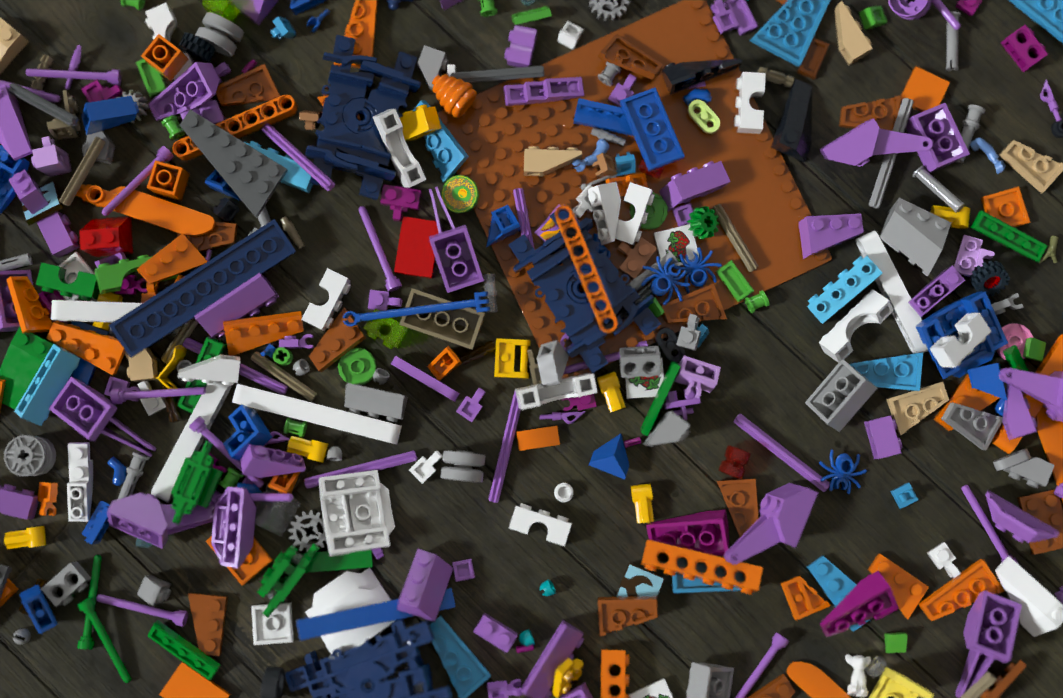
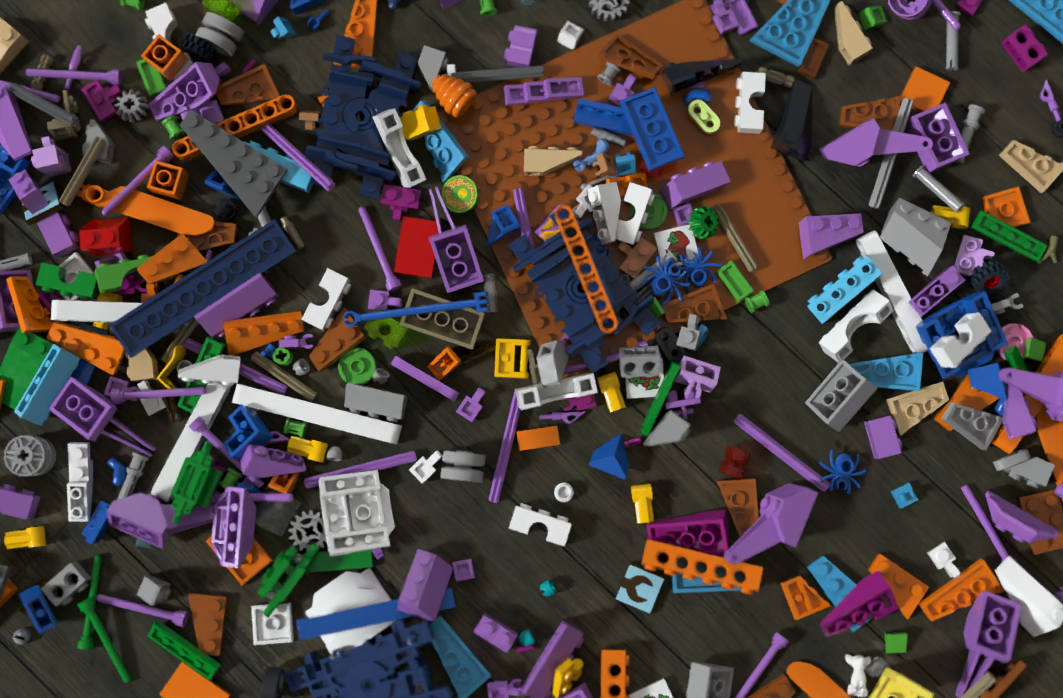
(47, 495): orange plate -> none
(108, 113): blue slope -> none
(531, 15): bright green tile -> none
(625, 611): dark orange wing -> none
(990, 152): medium blue arm -> none

